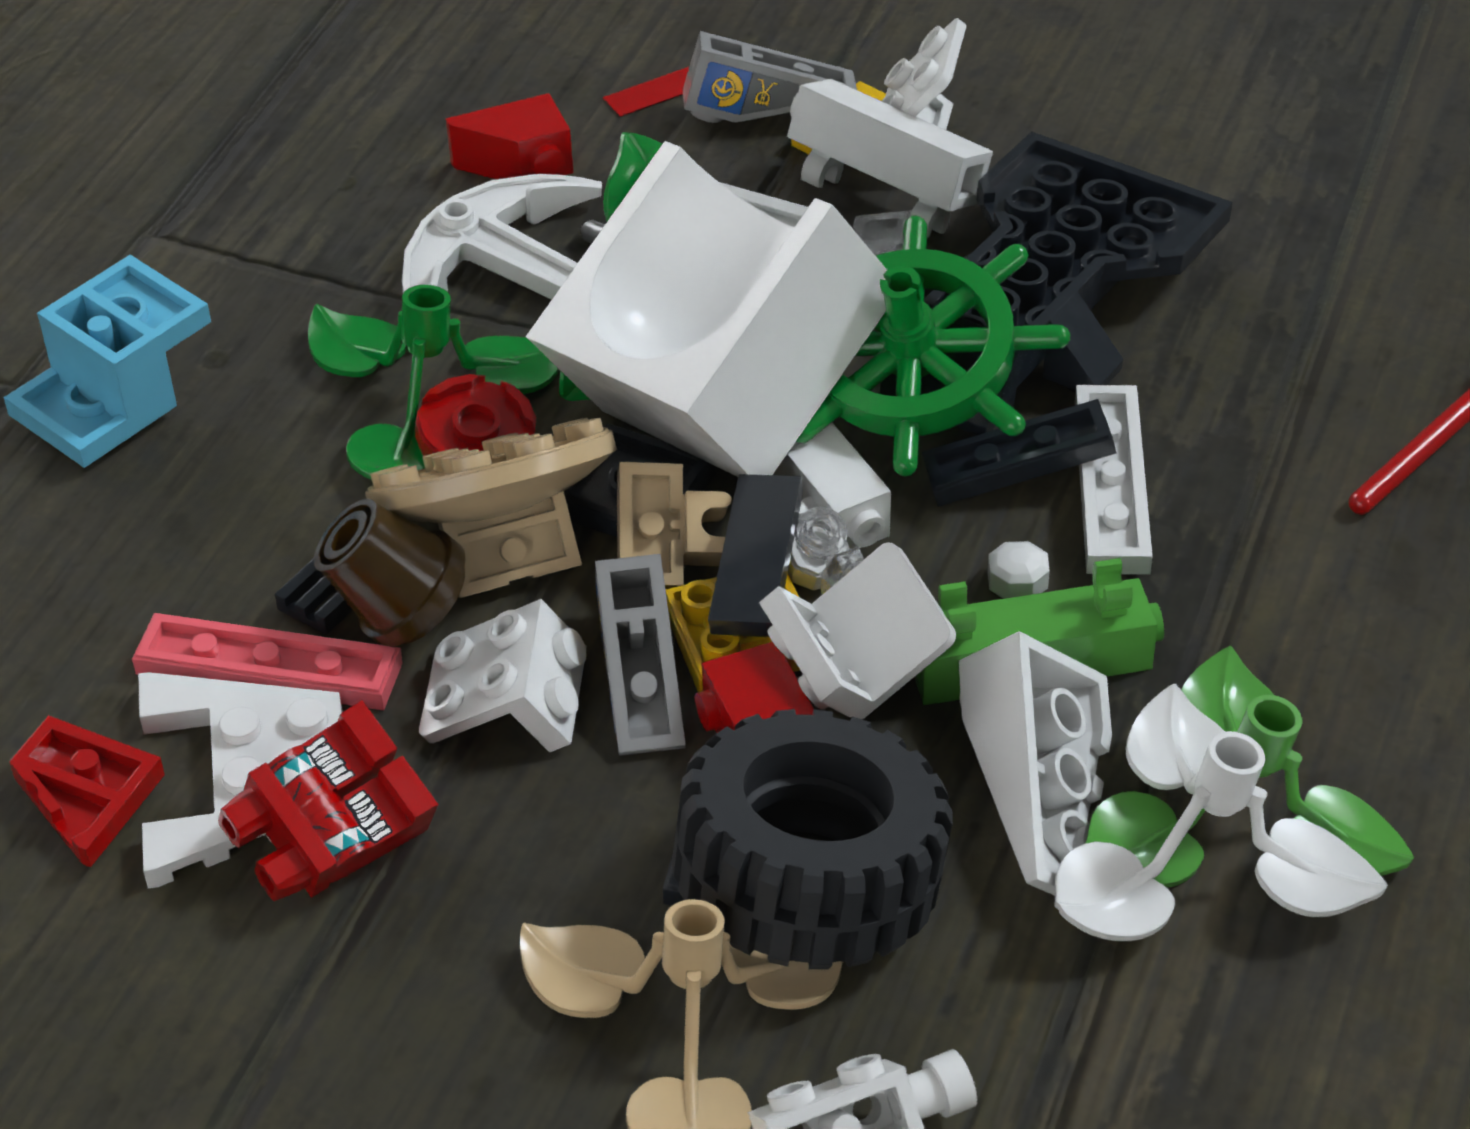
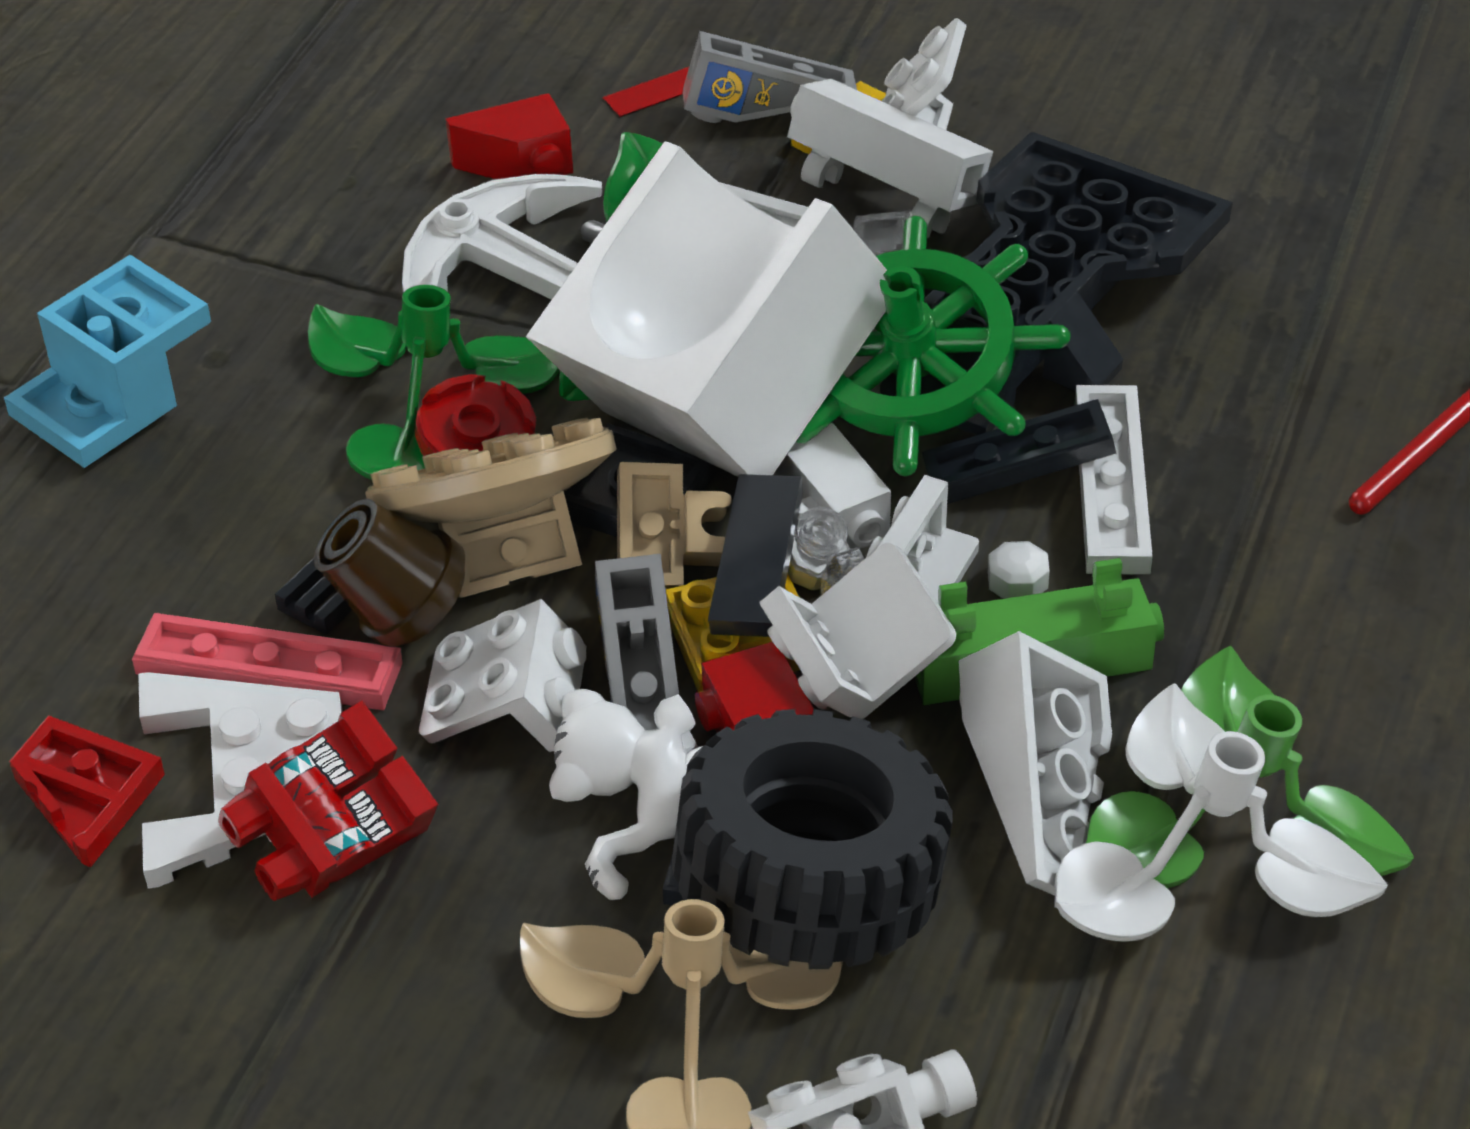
(605, 751): none -> white animal
(921, 532): none -> white bracket

